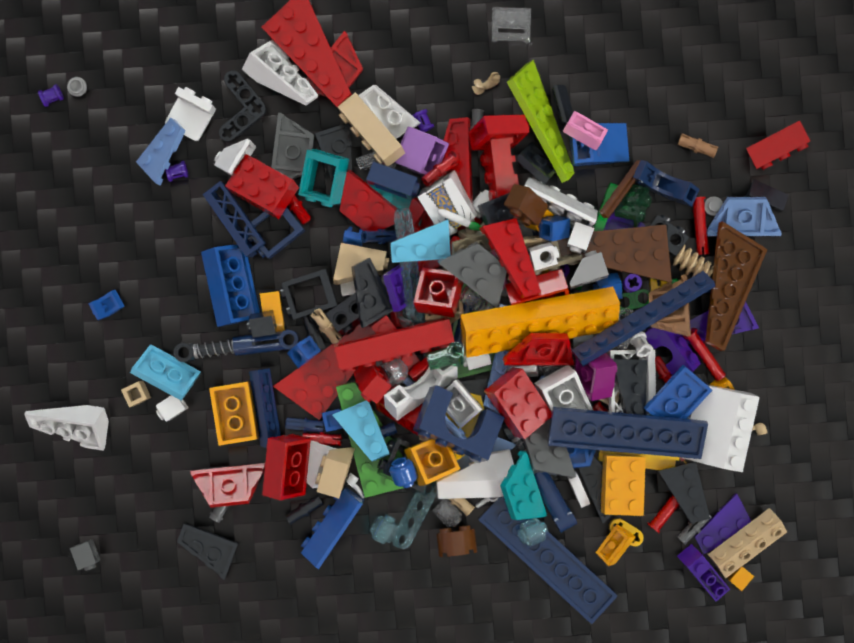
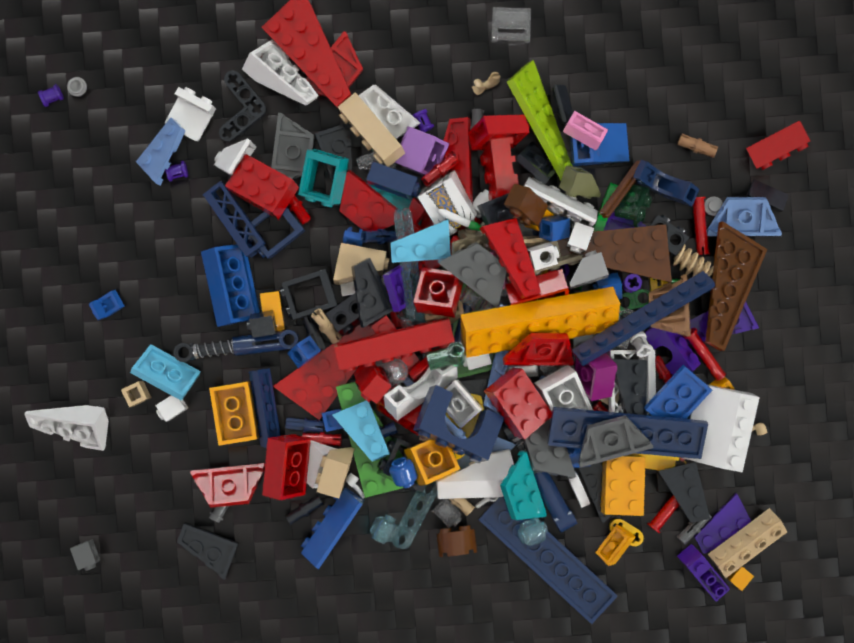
(579, 182): none -> olive slope
(612, 440): none -> dark grey wing

